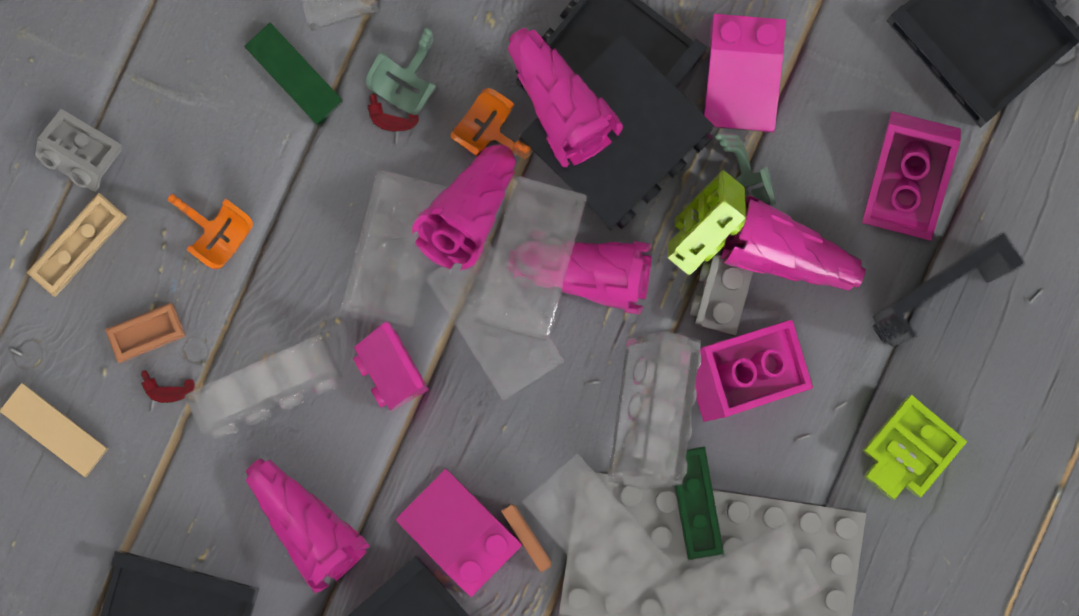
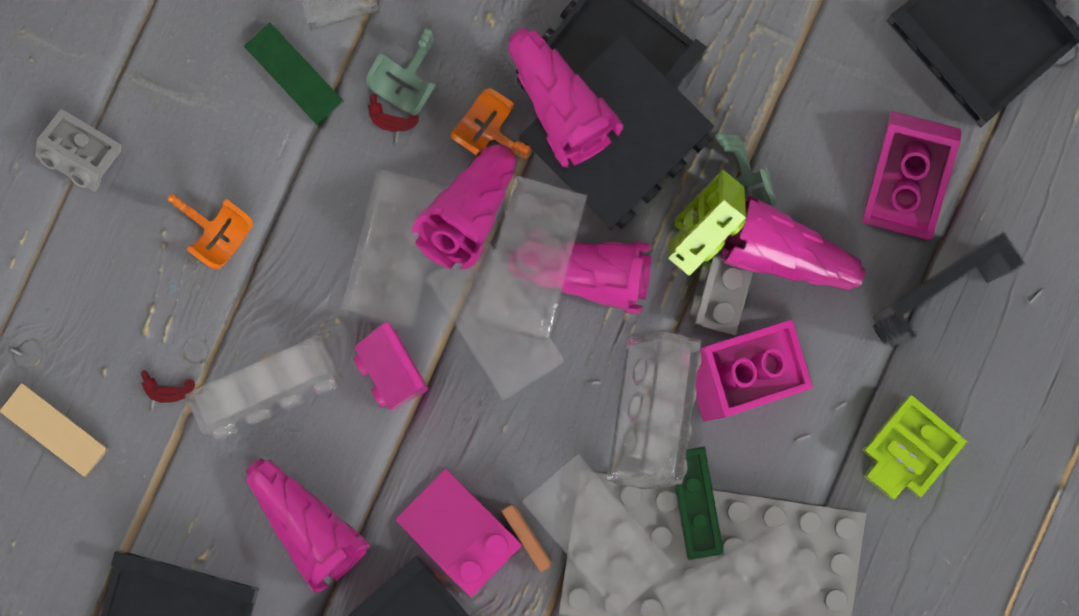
(76, 244): tan tile -> none
(145, 333): nougat tile -> none
(744, 72): dark pink slope -> none

